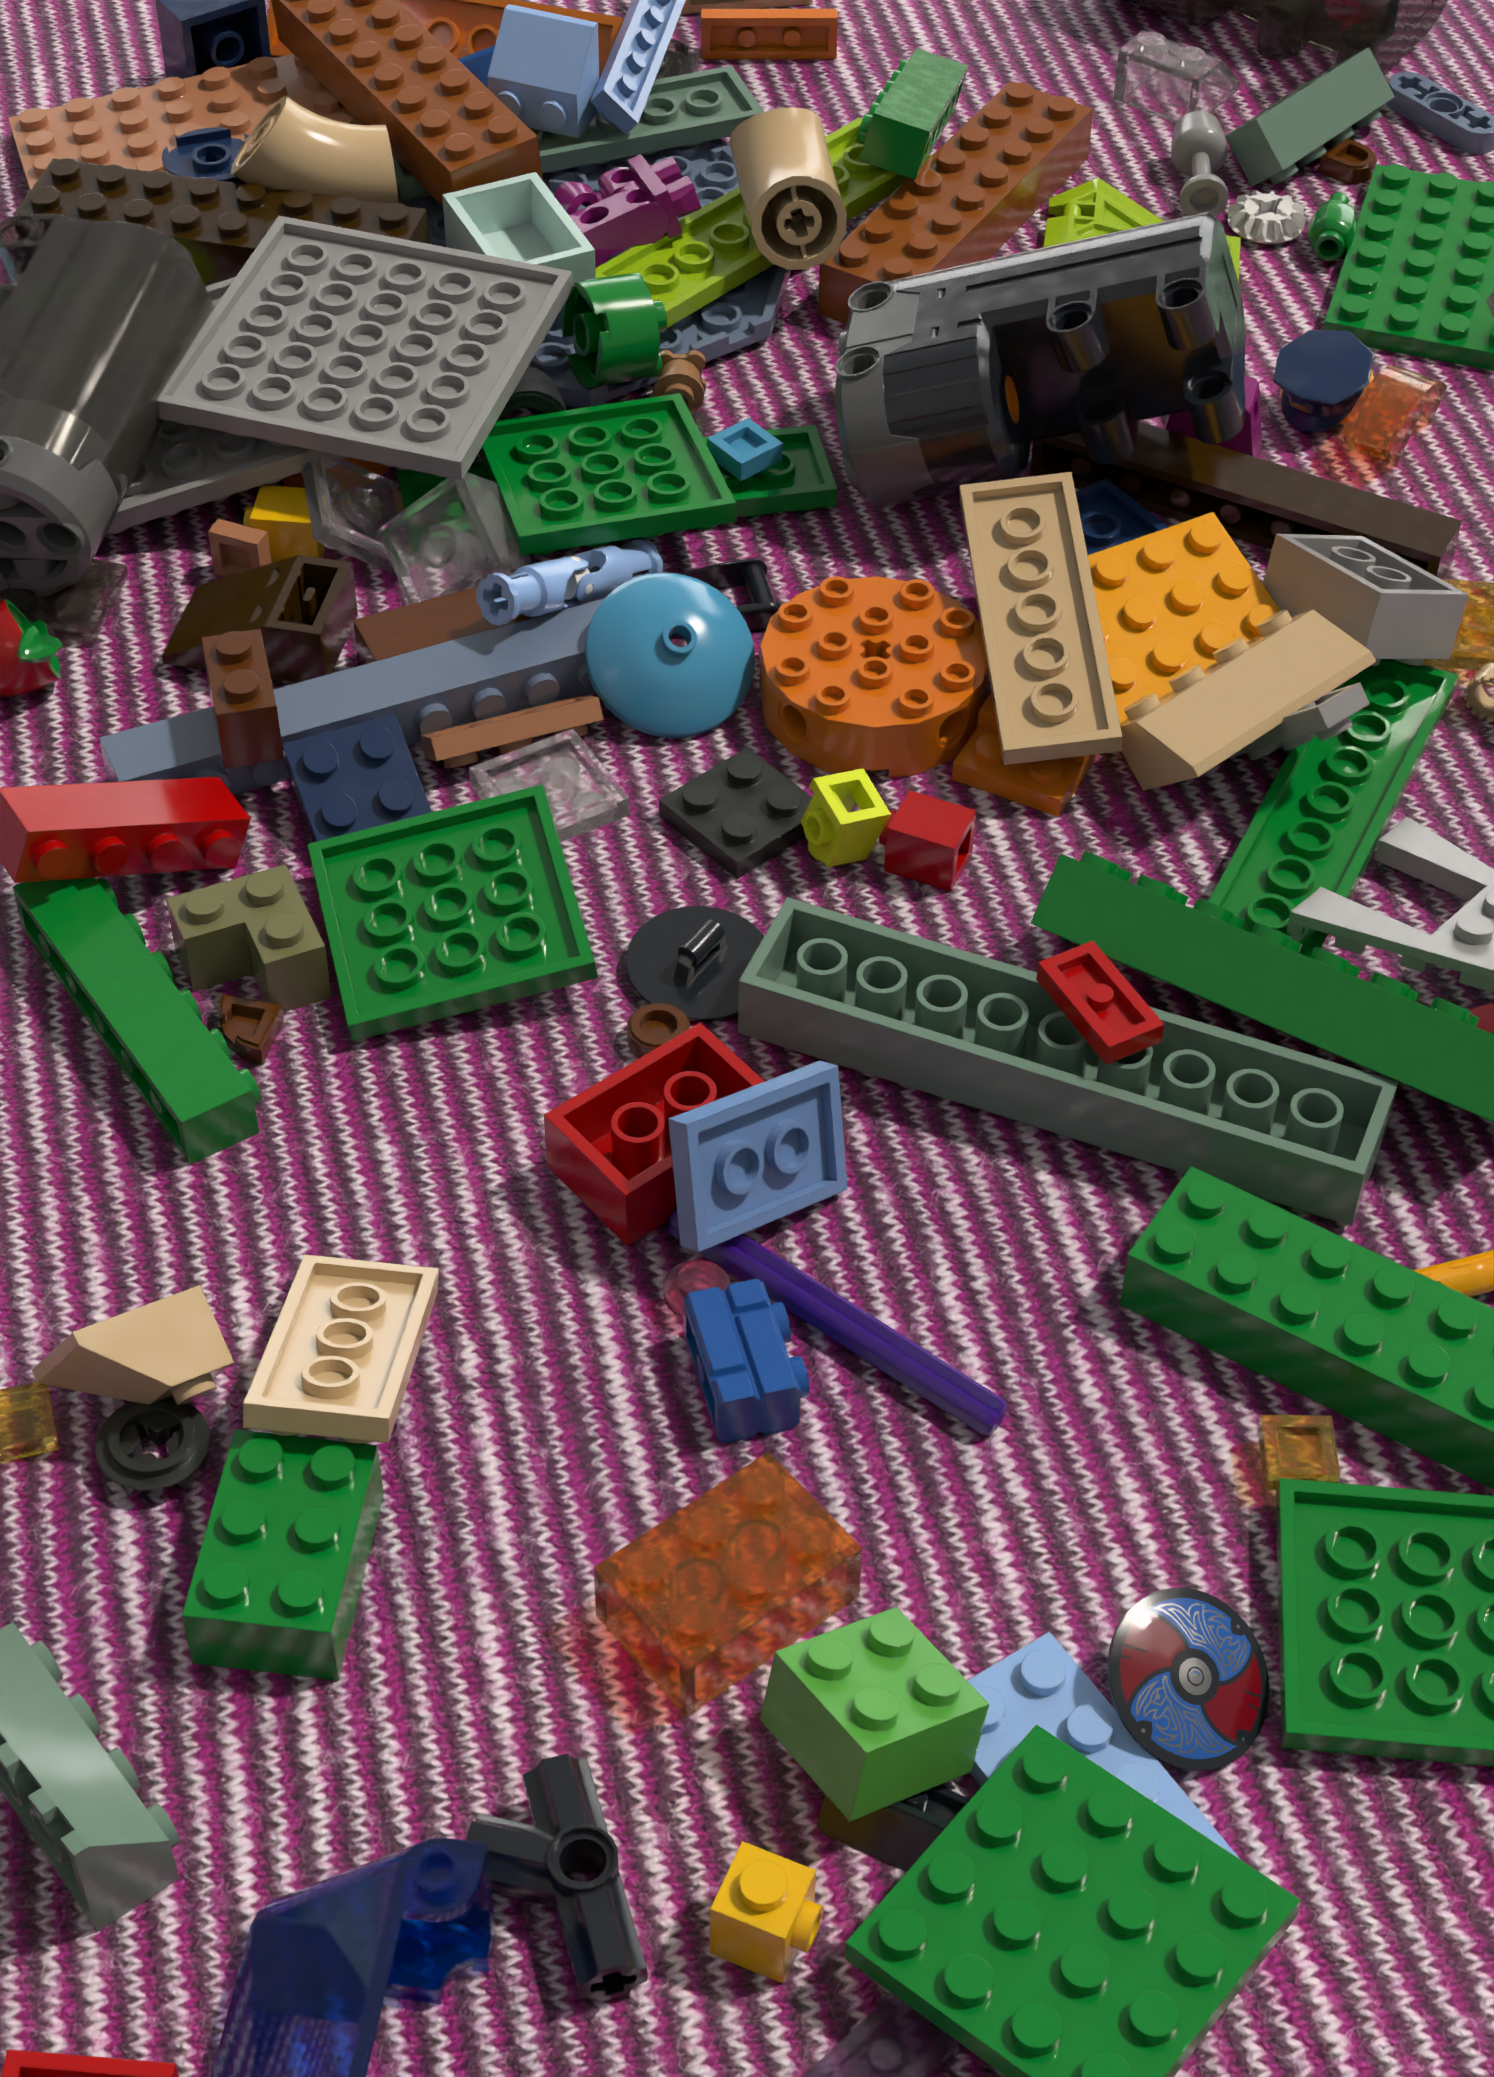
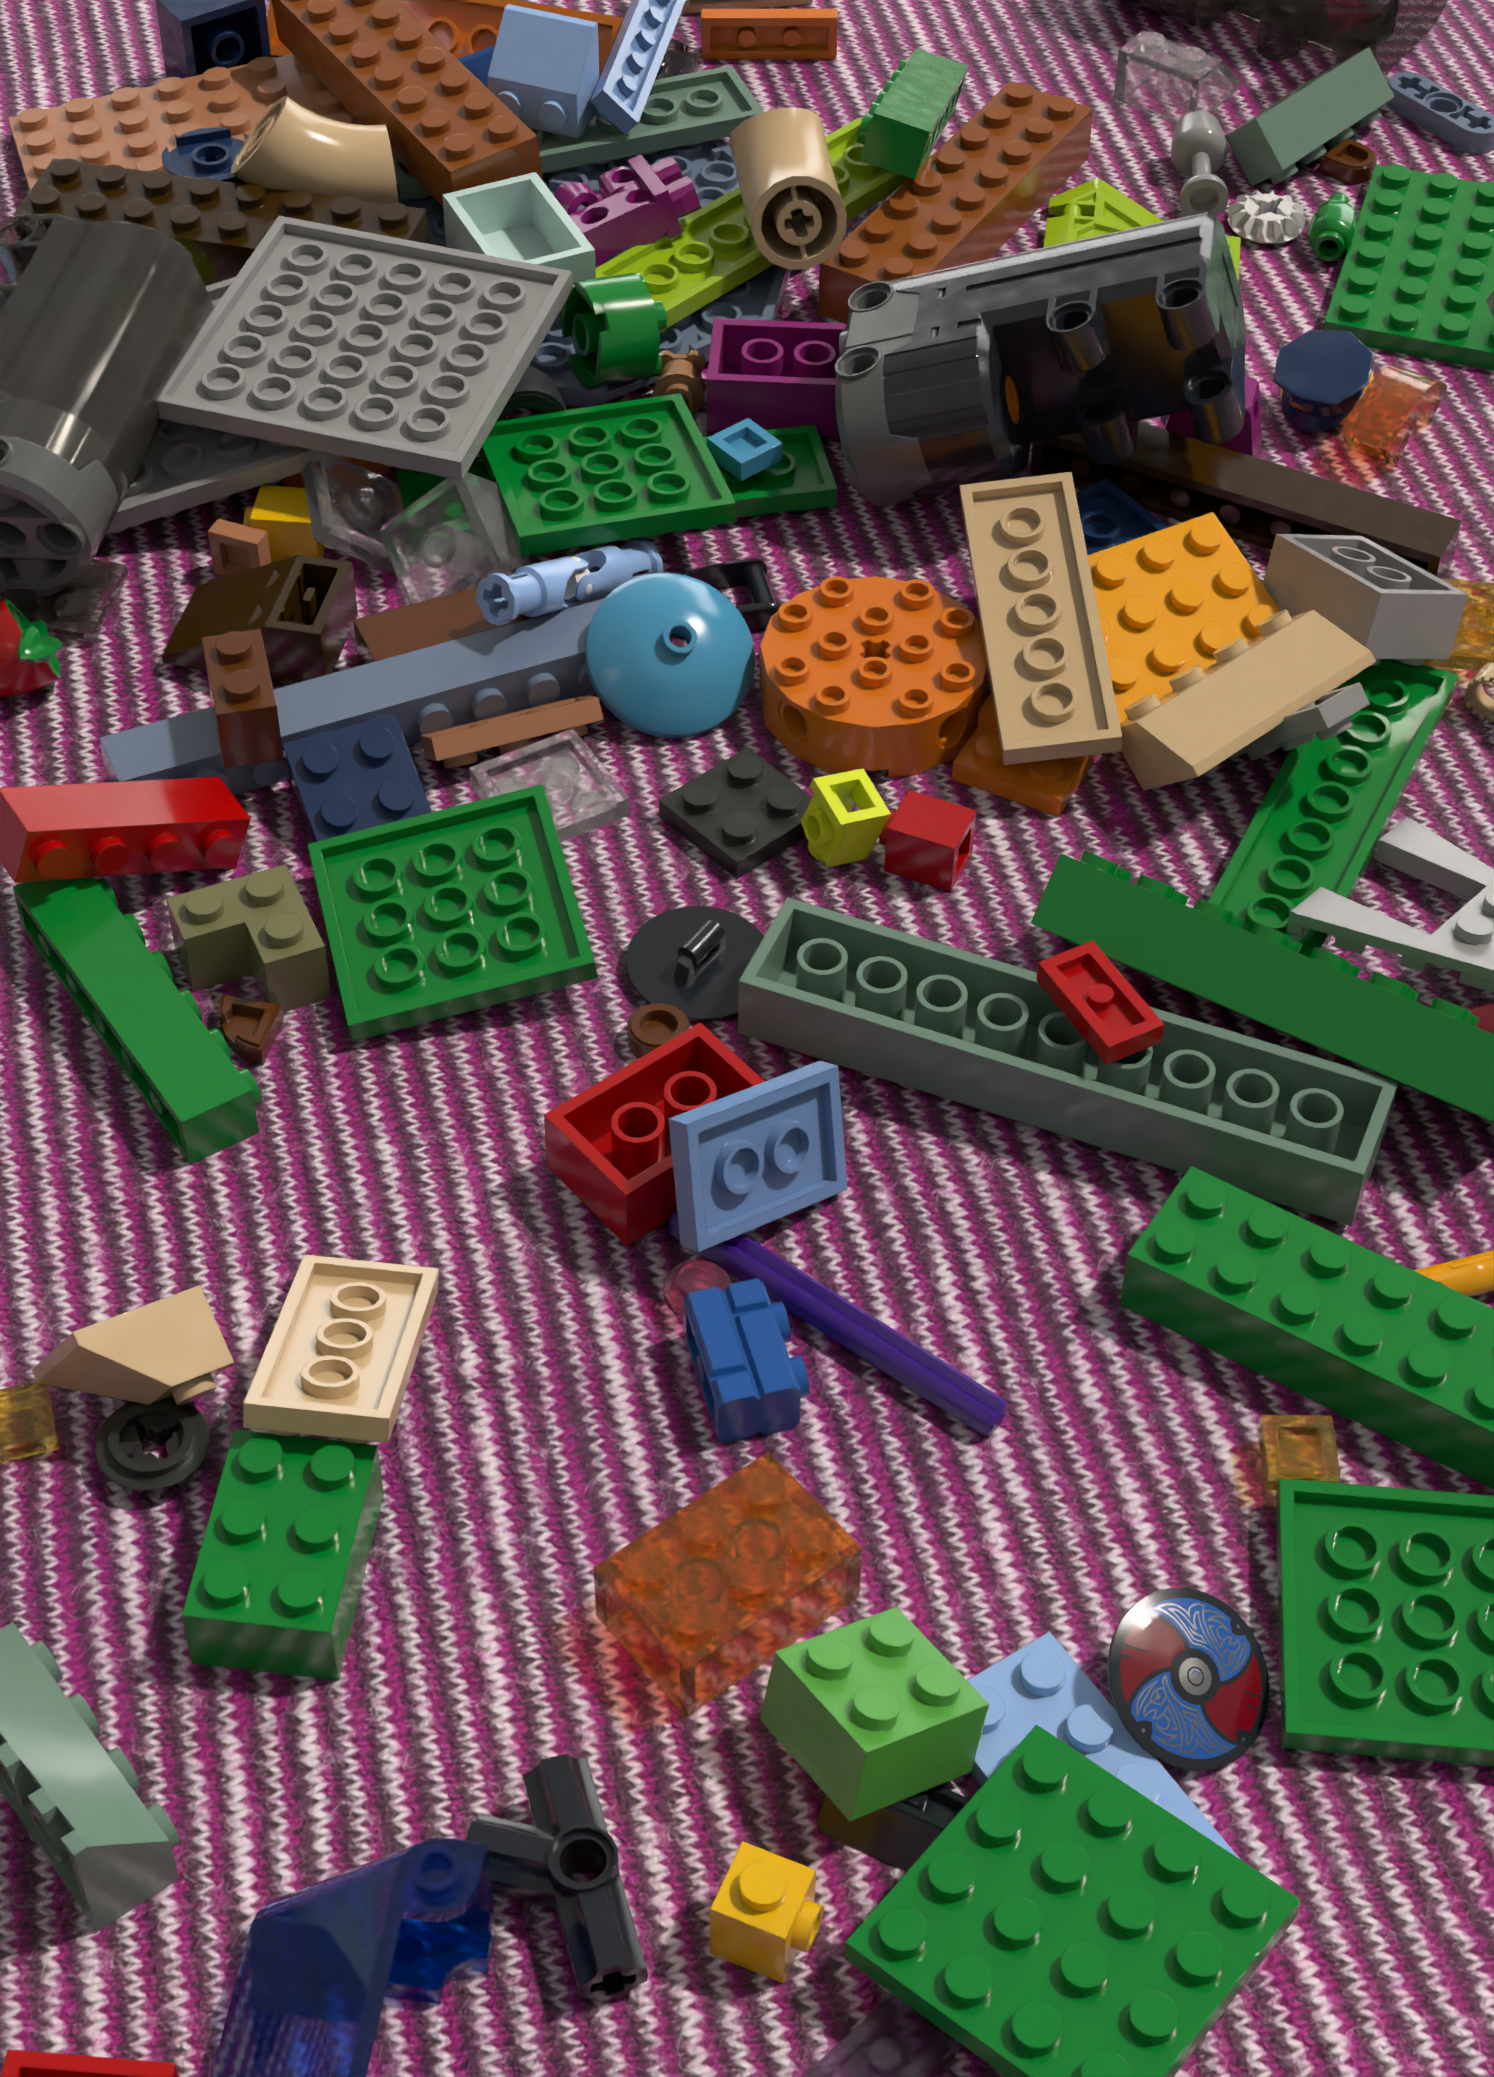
(773, 374): none -> magenta brick

